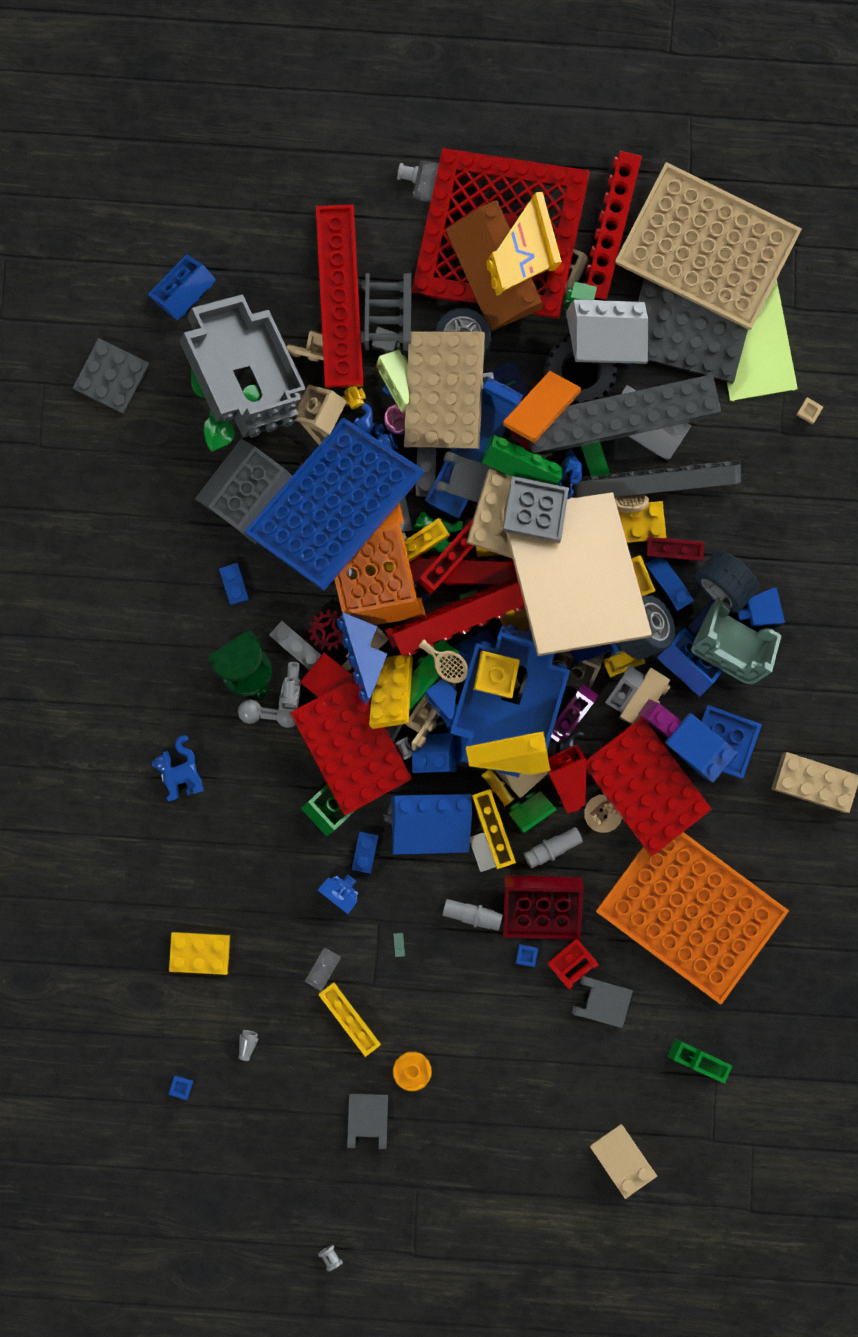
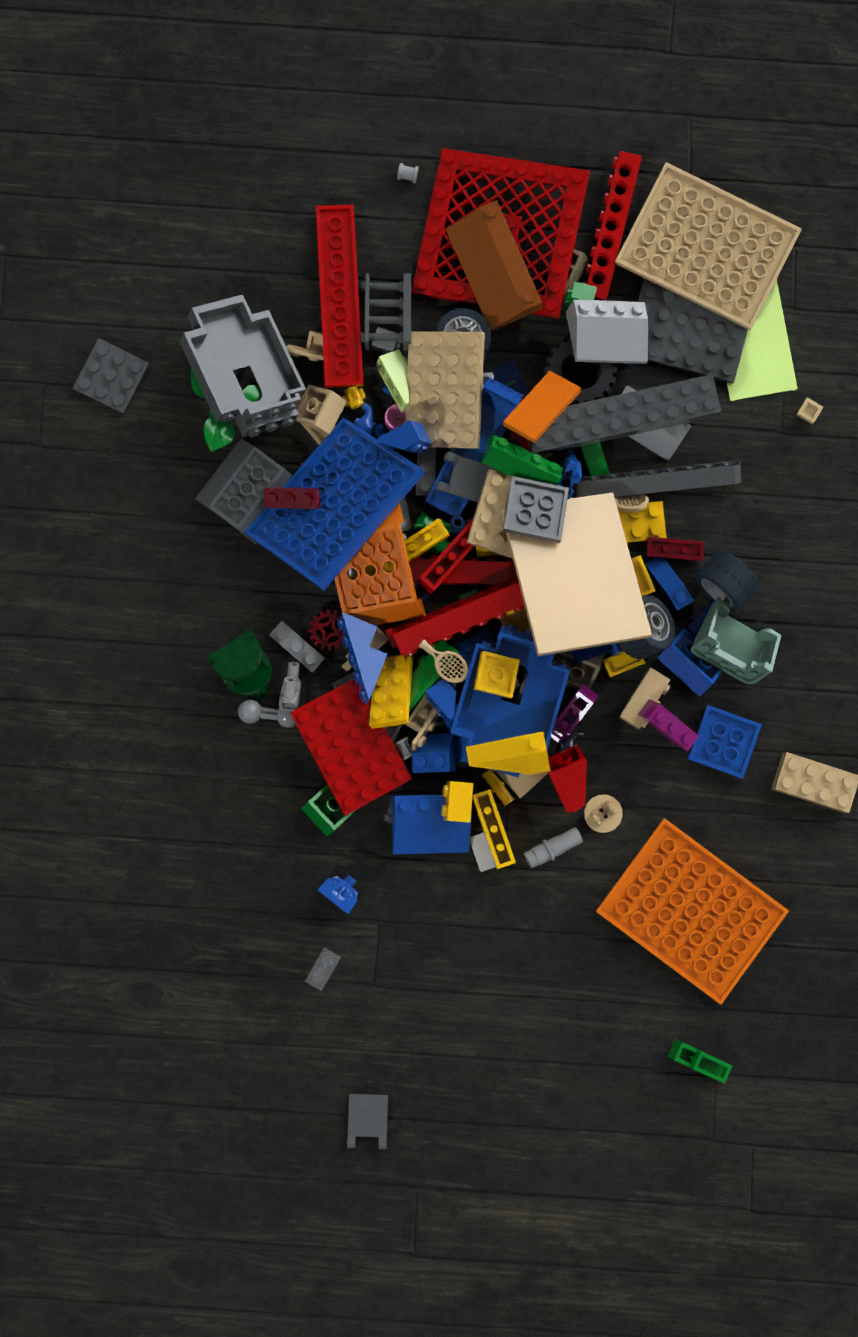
(180, 774): blue animal -> none
(180, 1087): blue tile -> none
(182, 287): blue slope -> none
(199, 953): yellow plate -> none
(234, 584): blue plate -> none
(247, 1043): light grey cone -> none
(291, 498): none -> dark red plate
(325, 676): red tile -> none
(330, 1258): light grey bush -> none
(349, 1019): yellow plate -> none
(365, 852): blue plate -> none
(399, 945): sand green piece -> none
(408, 436): none -> blue slope
(412, 1071): light orange tile -> none
(425, 180): clear plate -> none
(457, 520): none -> dark blue pin
(457, 801): none -> yellow brick
(472, 914): light grey piece -> none
(526, 249): yellow piece -> none
(526, 955): blue tile -> none
(531, 811): green slope -> none
(542, 907): dark red slope -> none
(568, 958): red plate -> none
(605, 1002): dark grey flag -> none
(623, 1161): tan slope -> none
(625, 689): light grey slope -> none
(646, 786): red plate -> none
(701, 747): blue slope -> none
(763, 609): blue torso -> none

